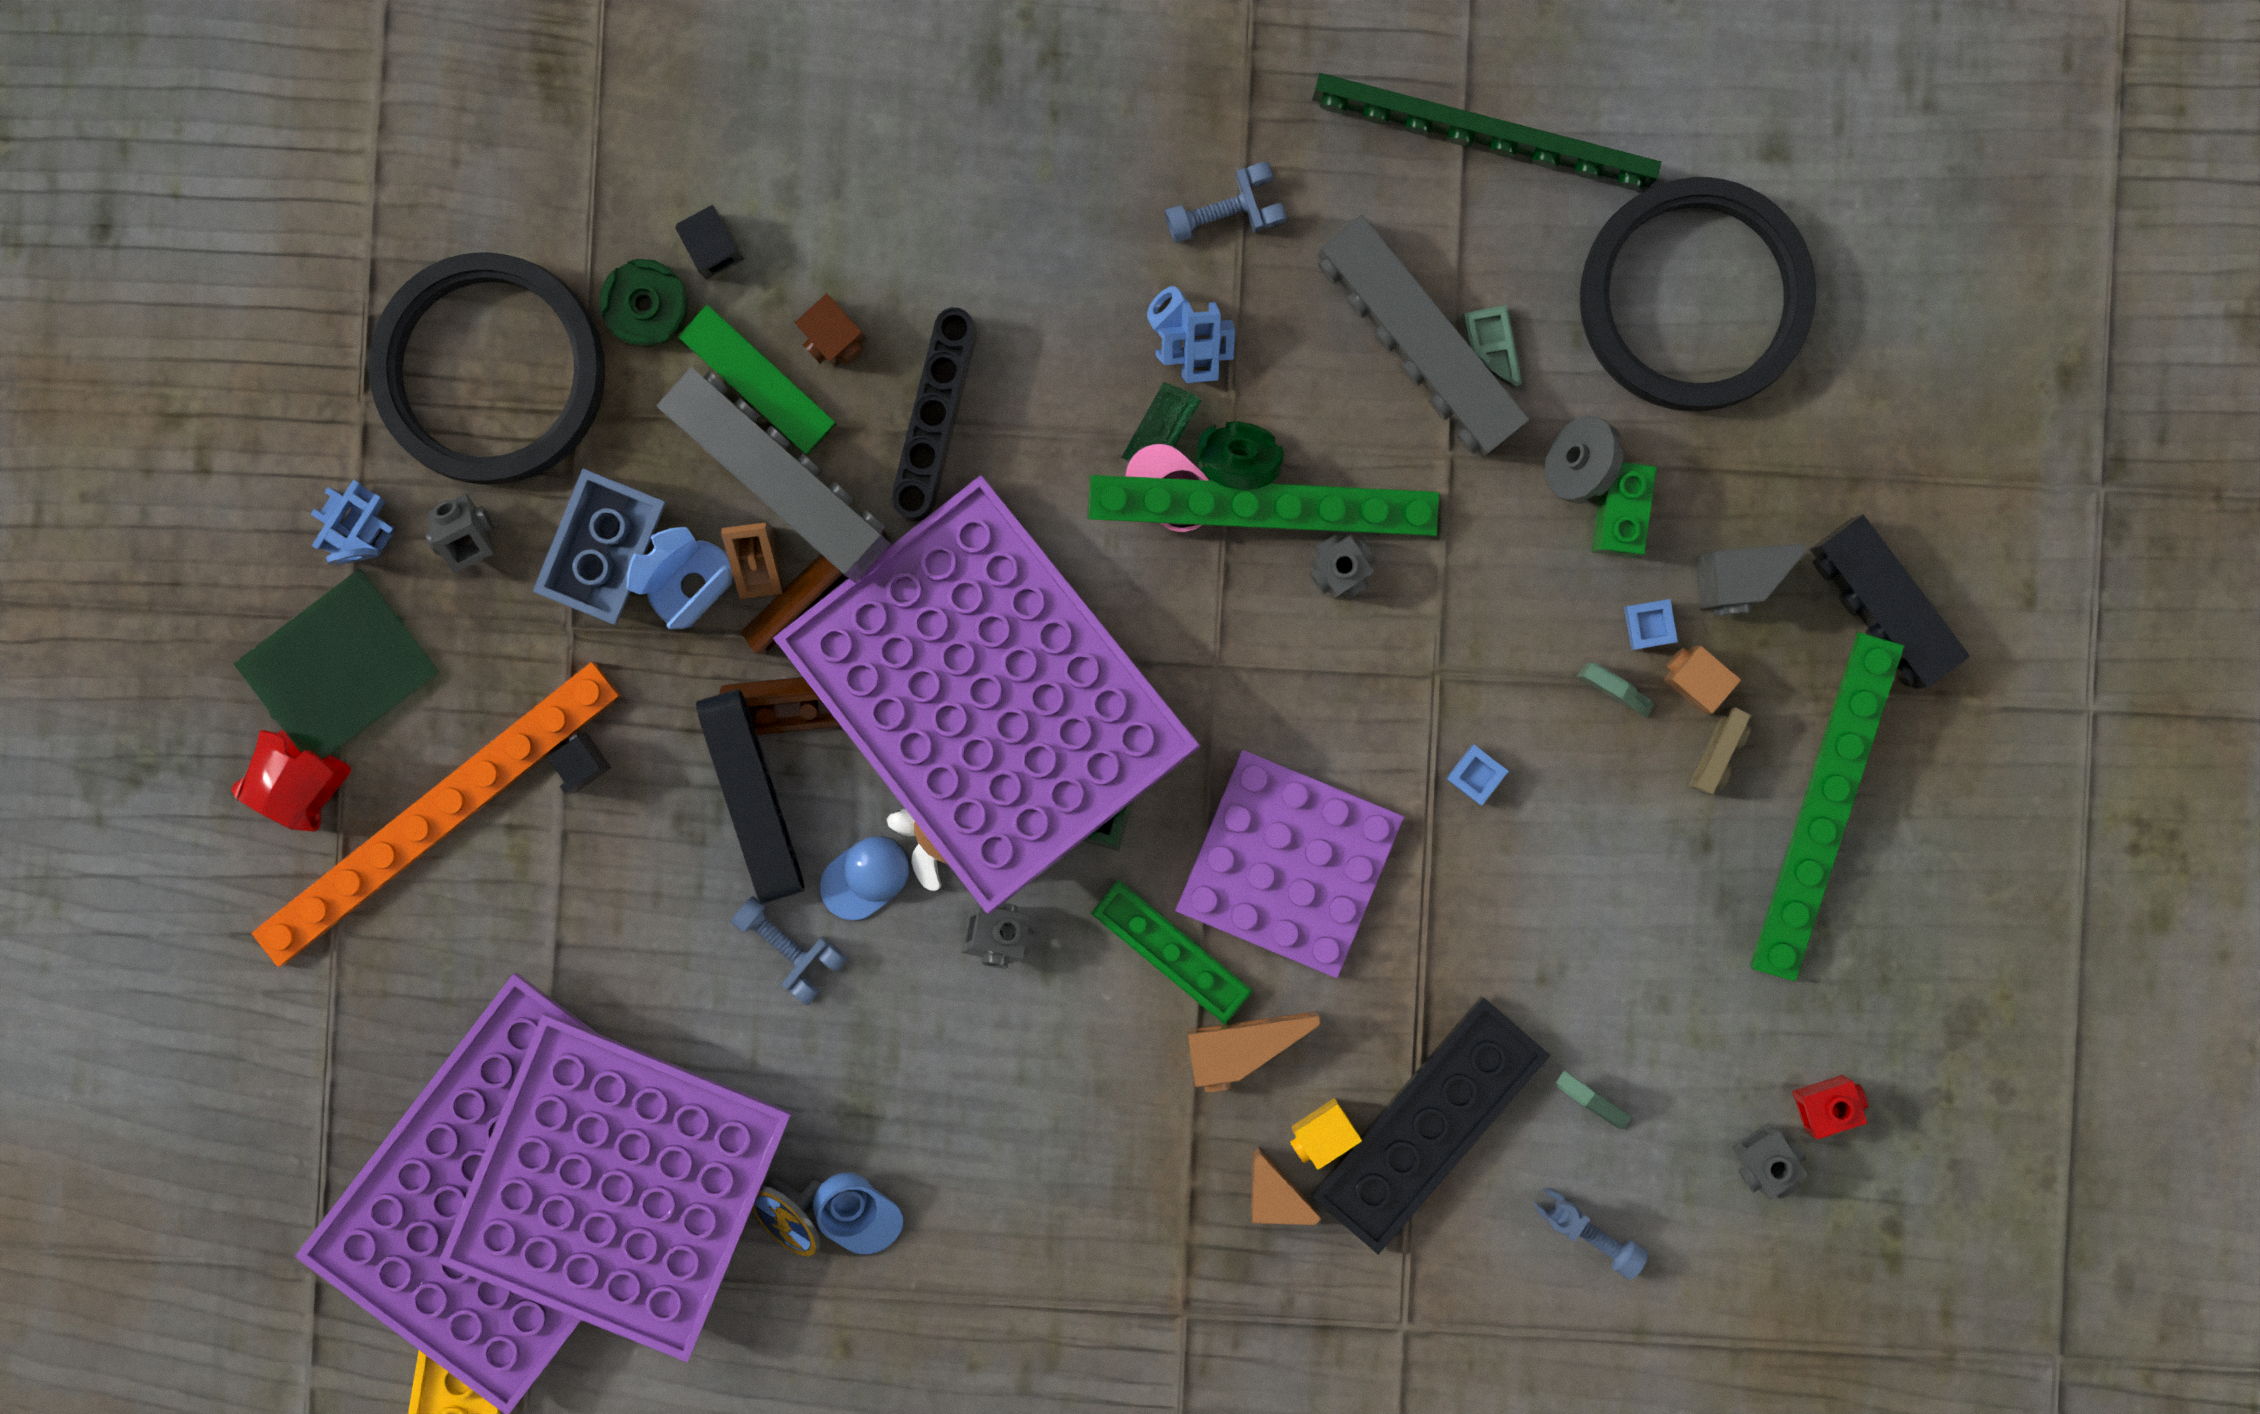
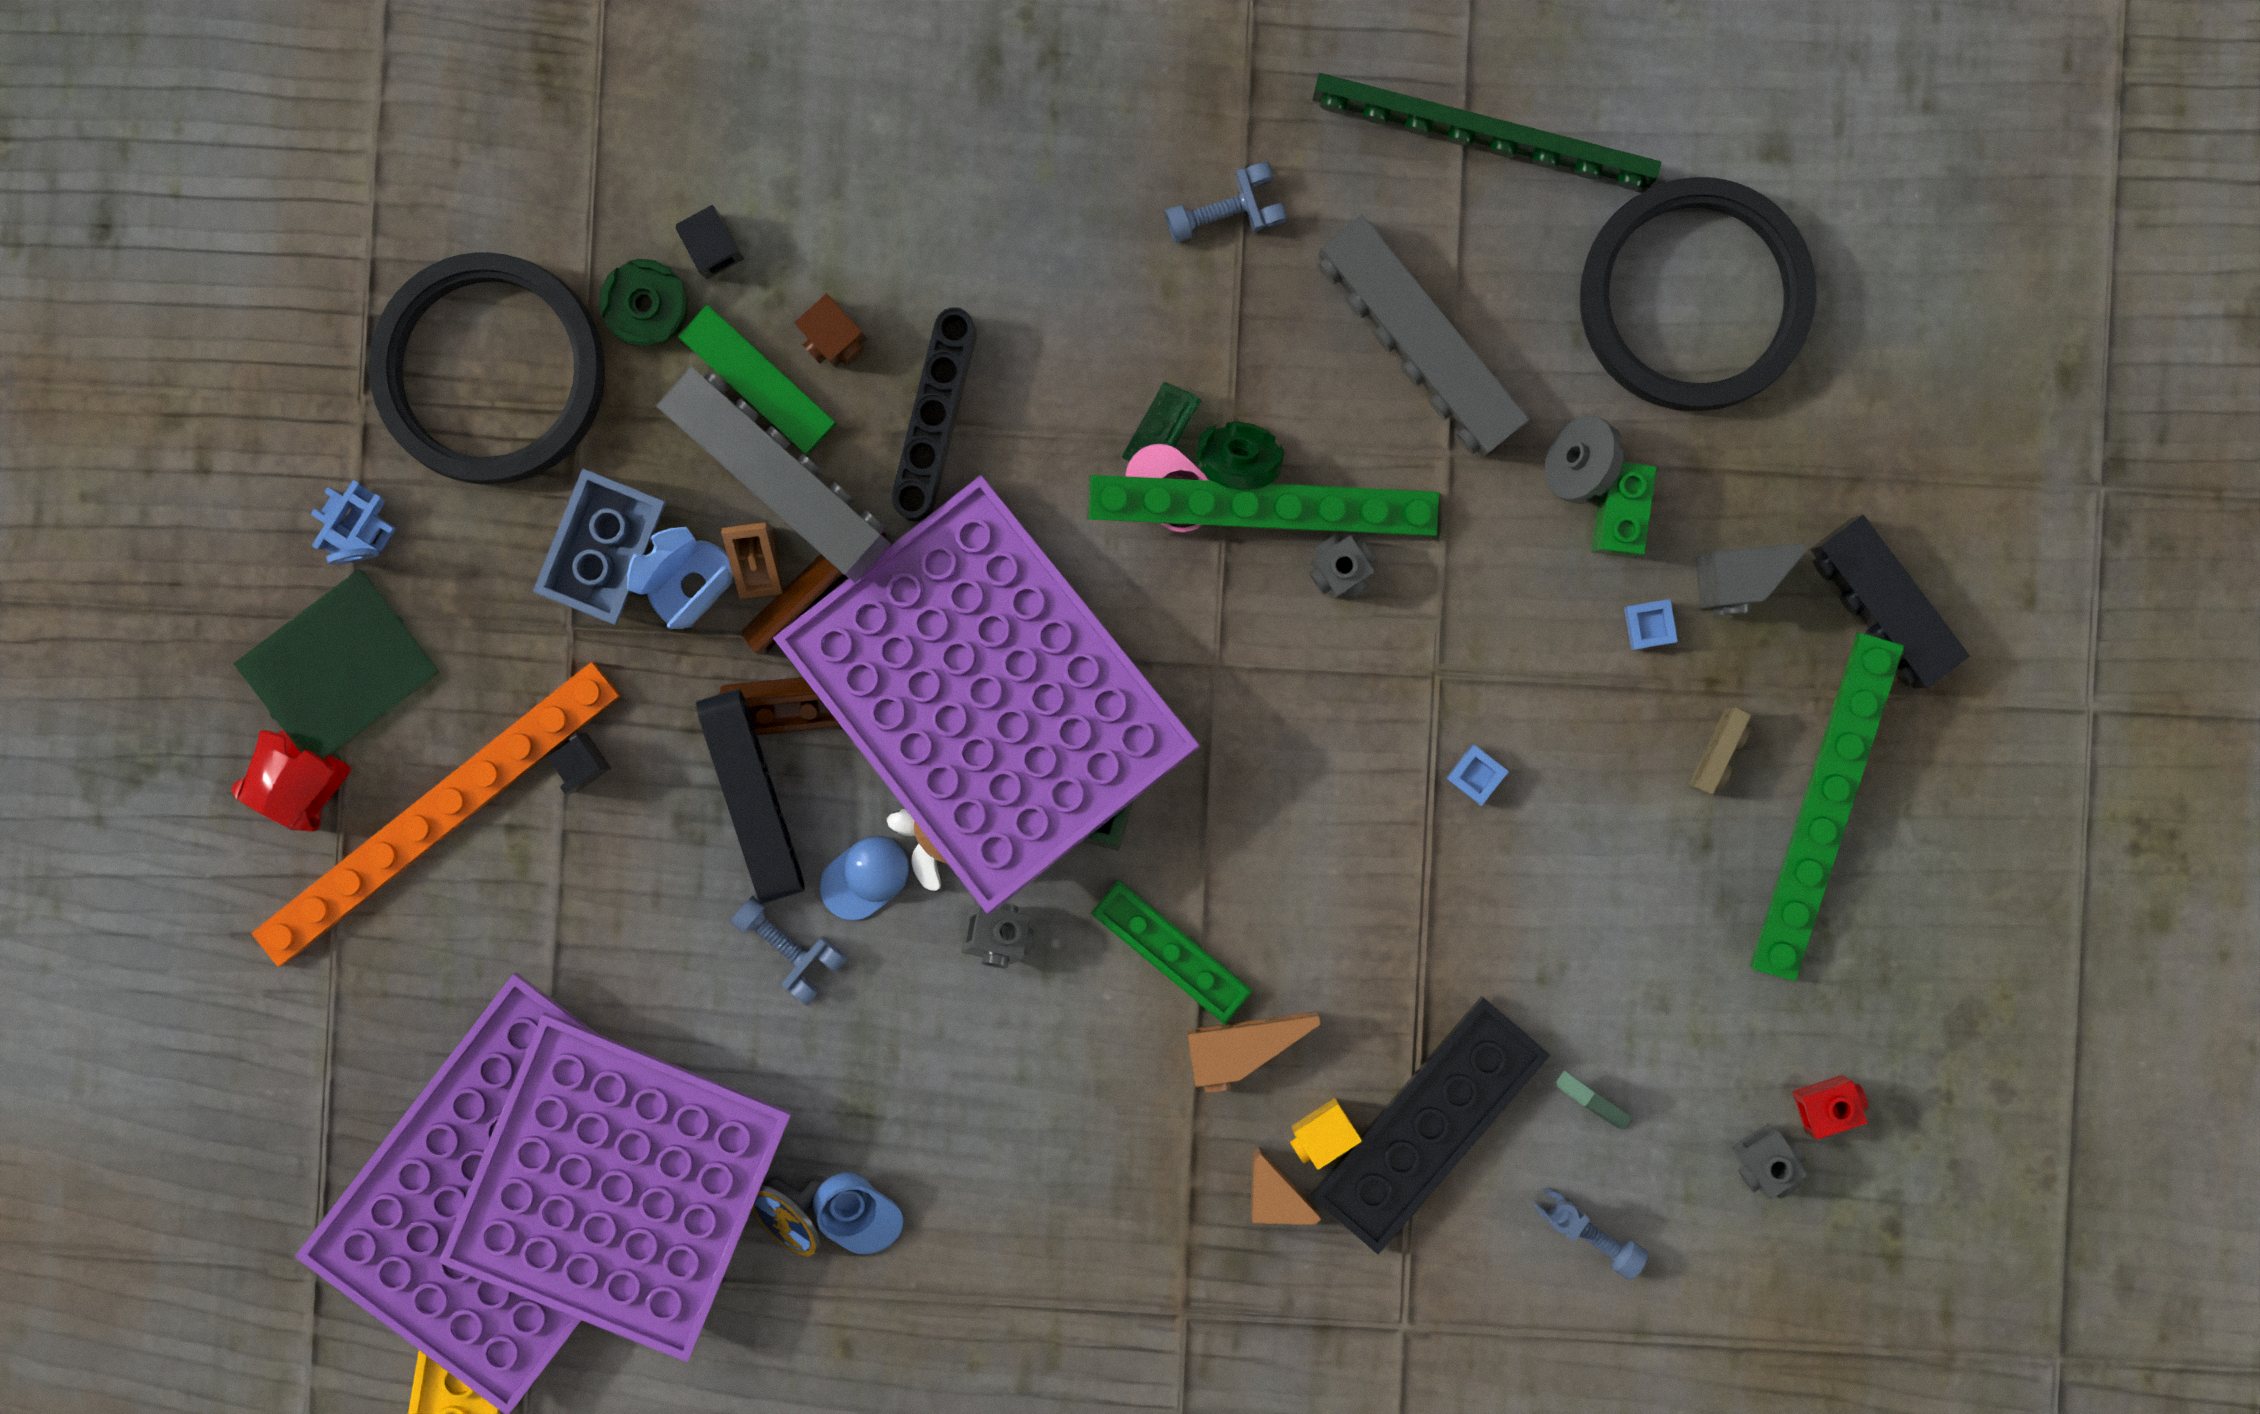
(460, 532): dark grey brick -> none
(1181, 323): medium blue piece -> none
(1289, 863): medium lavender plate -> none
(1492, 340): sand green tile -> none
(1615, 688): sand green tile -> none
(1700, 678): medium nougat brick -> none

